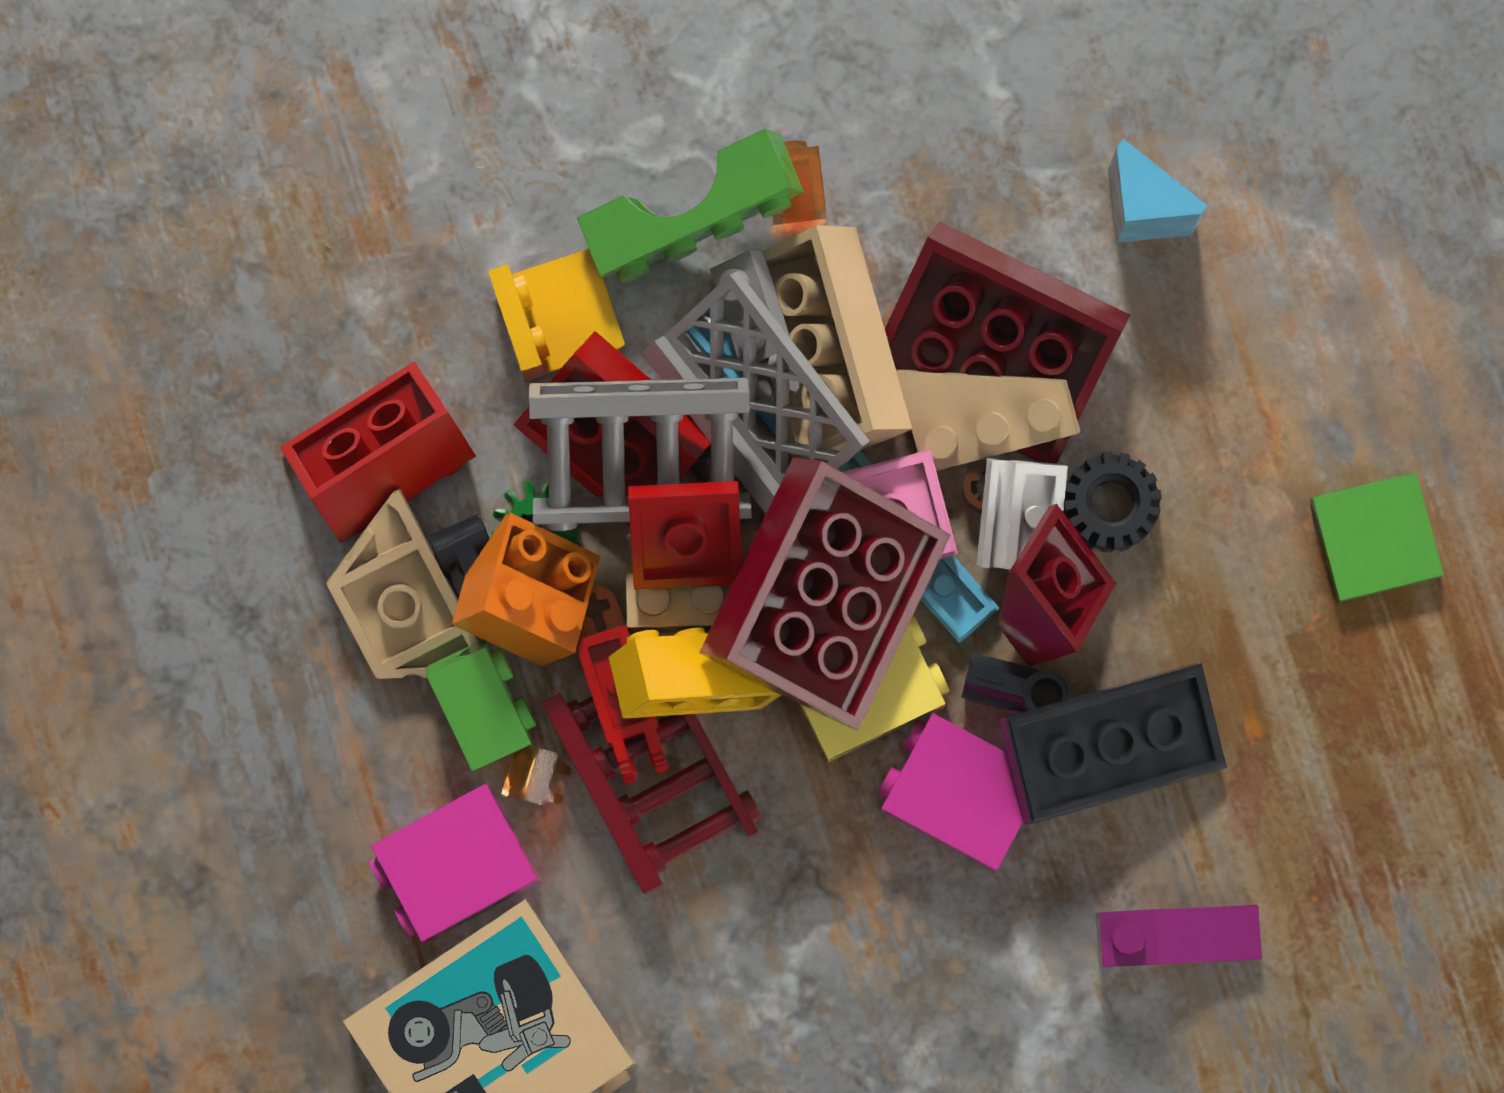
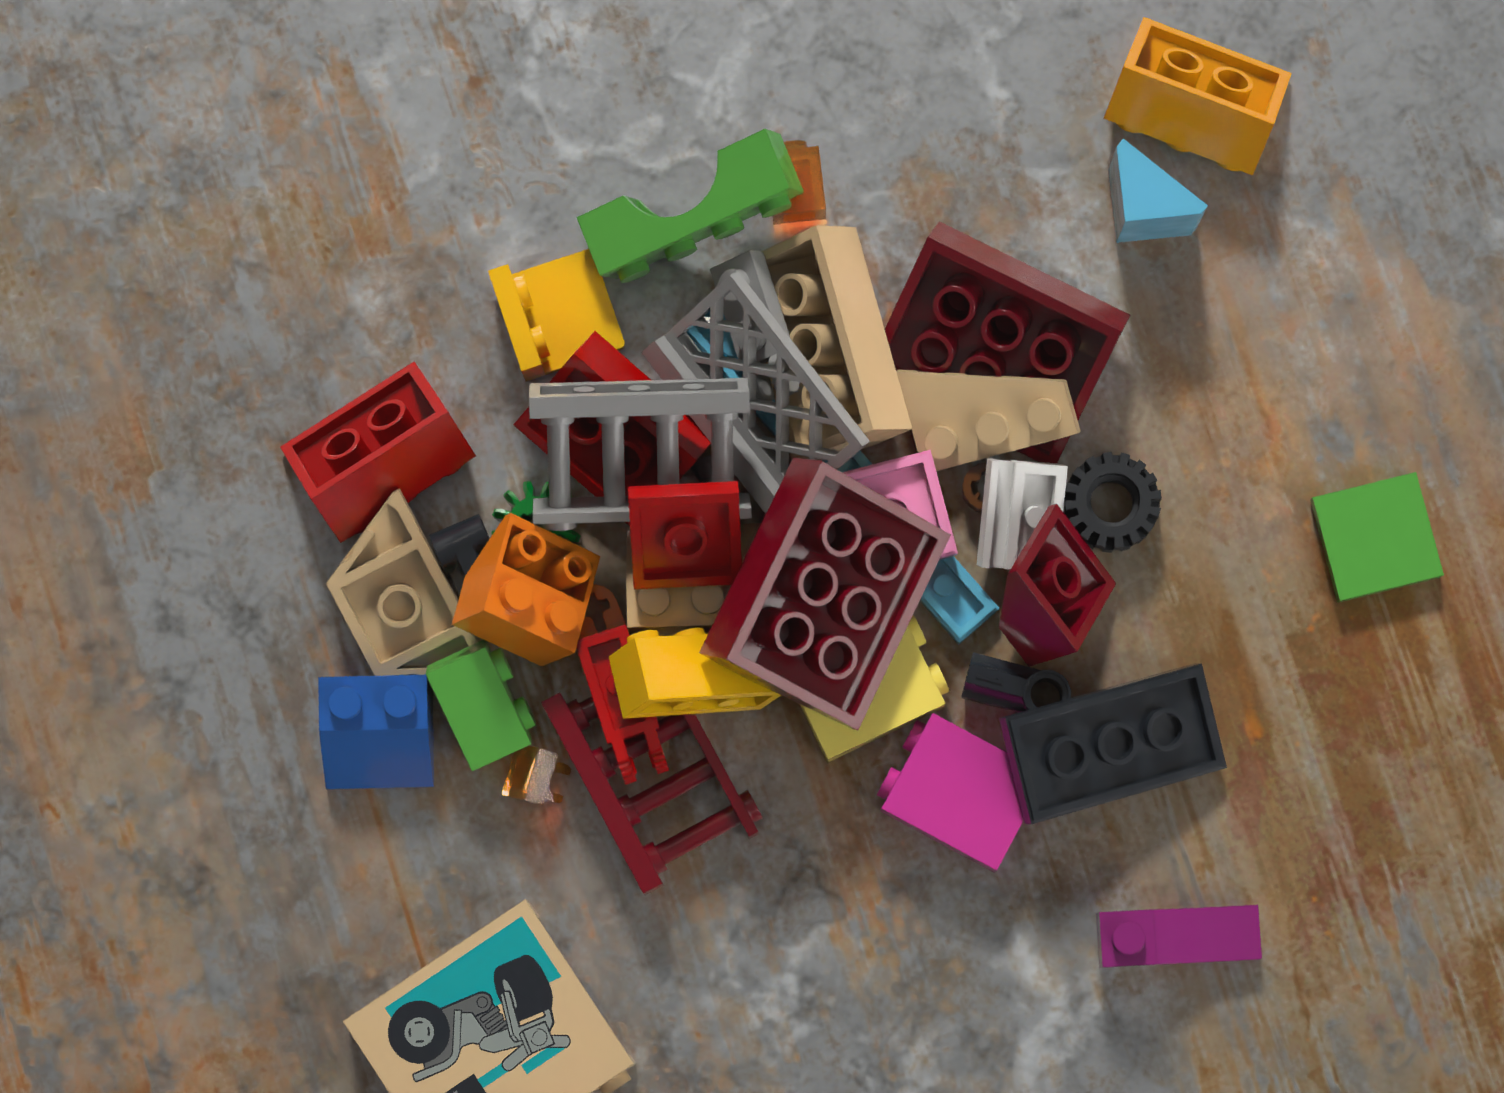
(376, 731): none -> blue slope
(452, 864): dark pink brick -> none
(1197, 96): none -> light orange slope

